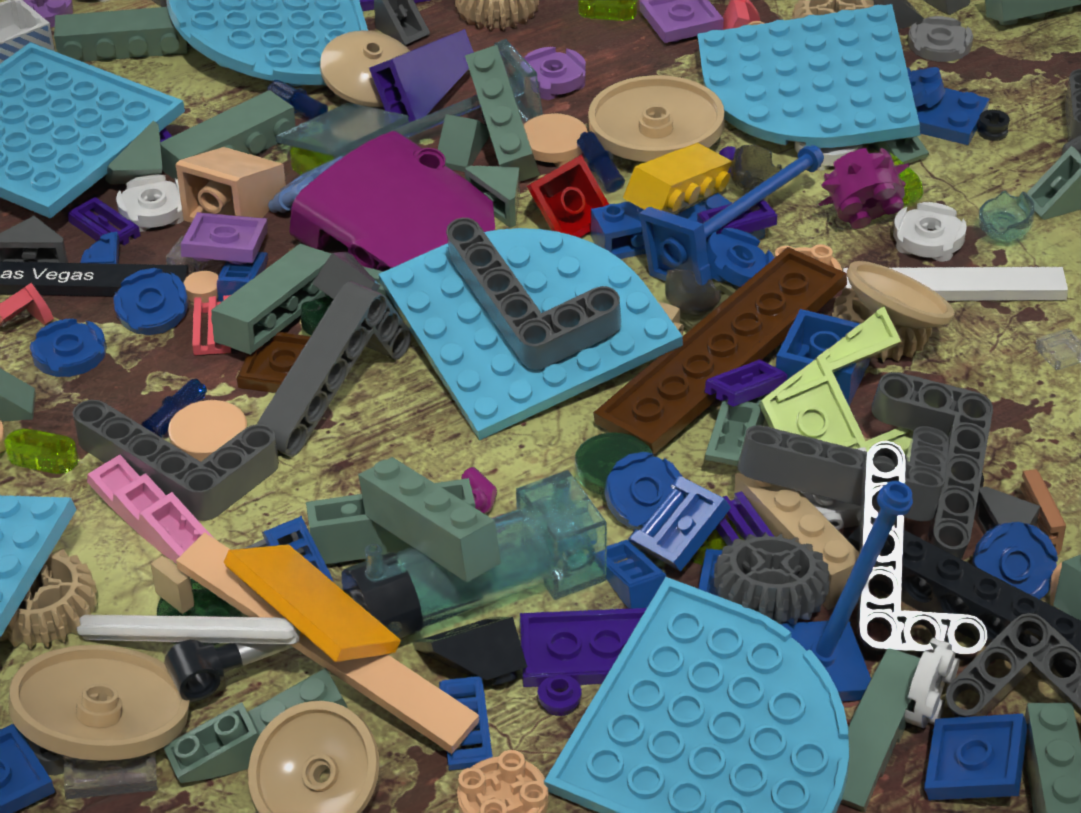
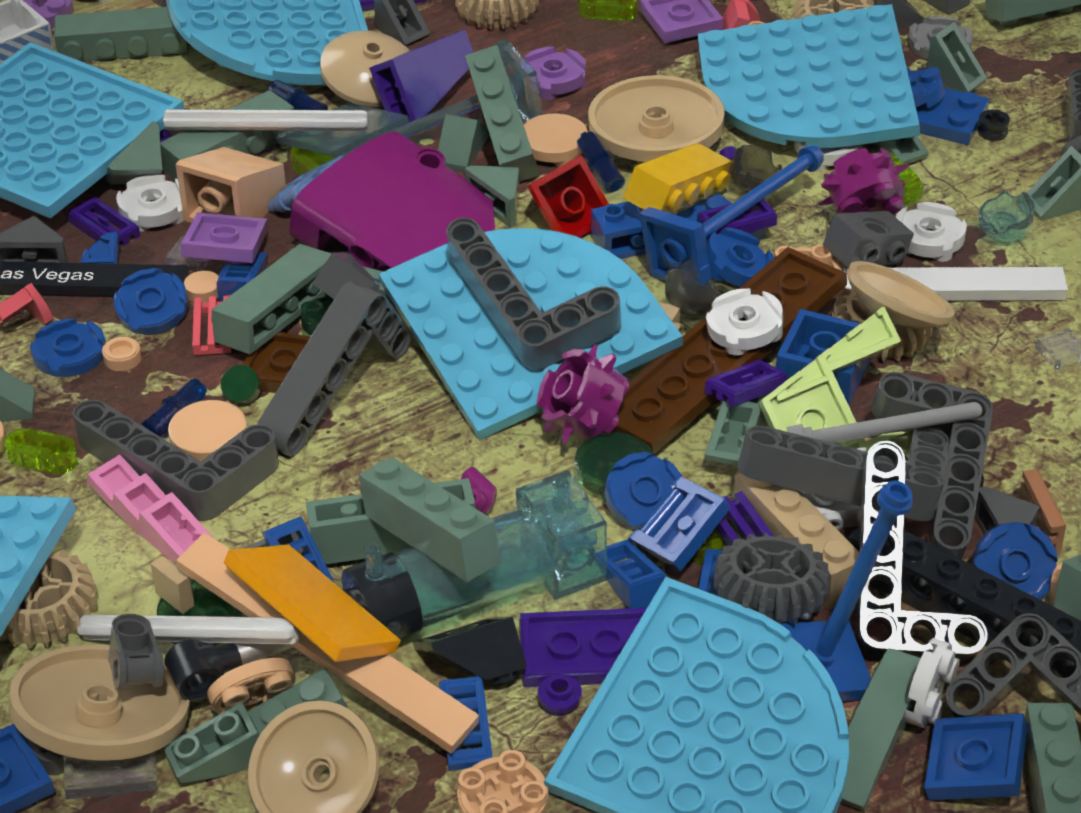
(121, 354): none -> light nougat tile
(134, 652): none -> dark grey piece
(240, 384): none -> dark green tile
(251, 684): none -> light nougat tile
(266, 120): none -> white axle
(582, 395): none -> magenta brick
(762, 326): none -> white plate
(868, 237): none -> dark grey brick
(891, 424): none -> light grey piece
(955, 60): none -> sand green slope

